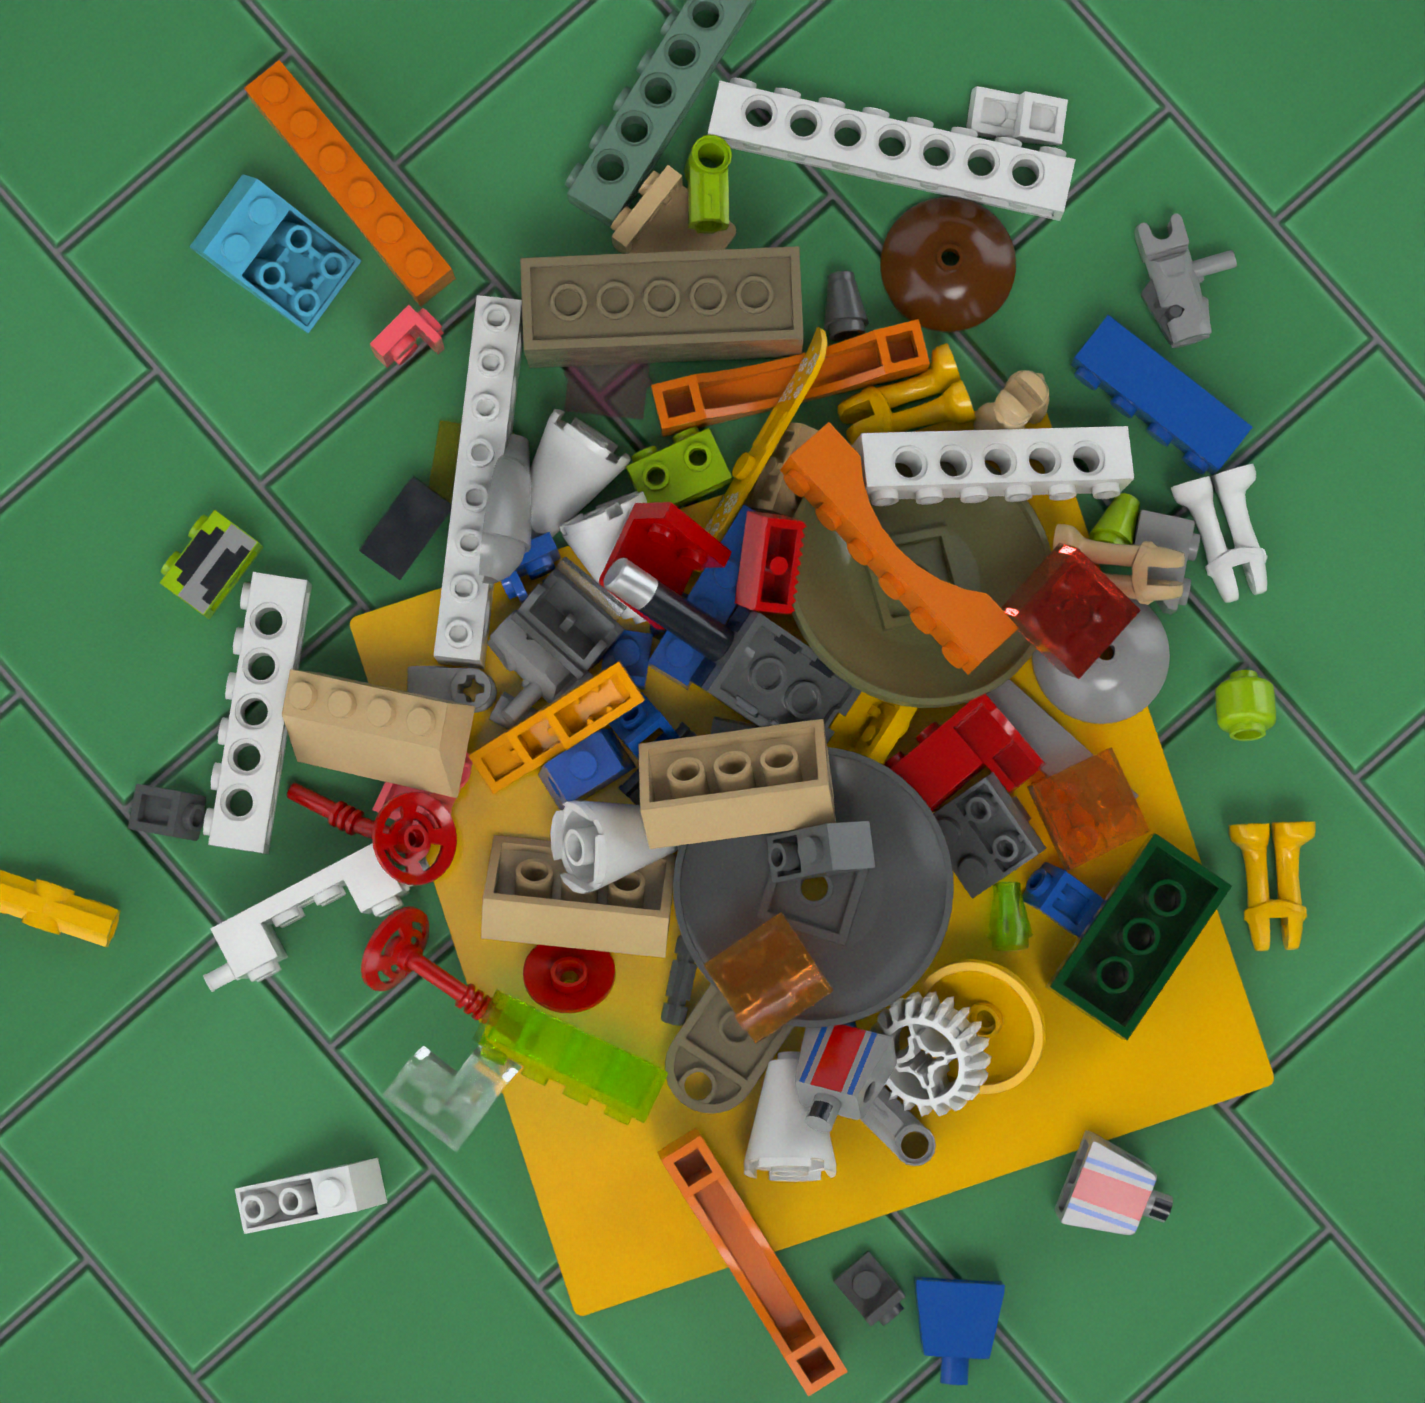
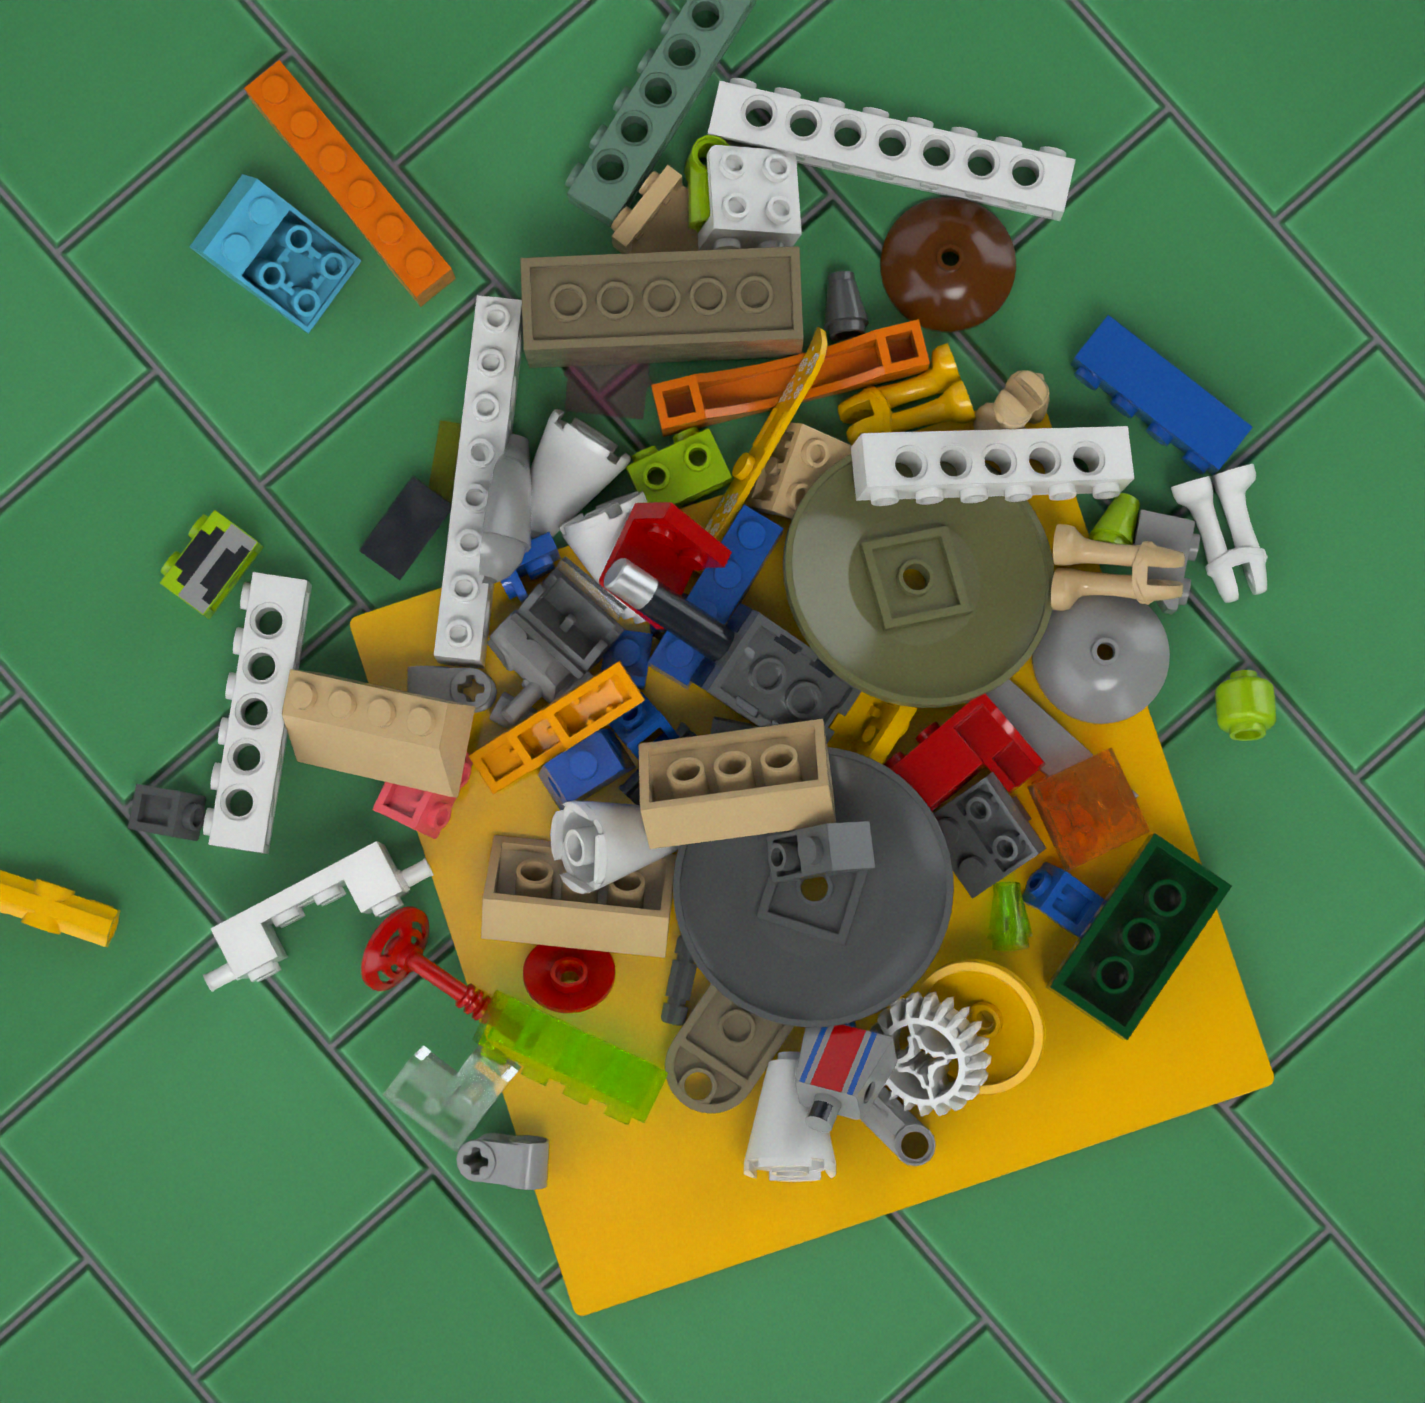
(311, 1196): white slope -> none
(399, 337): coral bracket -> none
(400, 837): red dish -> none
(506, 1160): none -> light grey piece
(751, 199): none -> white bracket
(752, 1261): orange arch -> none
(768, 978): clear orange plate -> none
(769, 562): red brick -> none
(871, 1290): dark grey bracket -> none
(957, 1322): blue torso -> none
(959, 619): orange arch -> none
(1023, 117): white slope -> none
(1070, 610): clear red brick -> none
(1110, 1189): torso -> none
(1175, 281): light grey piece -> none
(1287, 841): yellow piece -> none

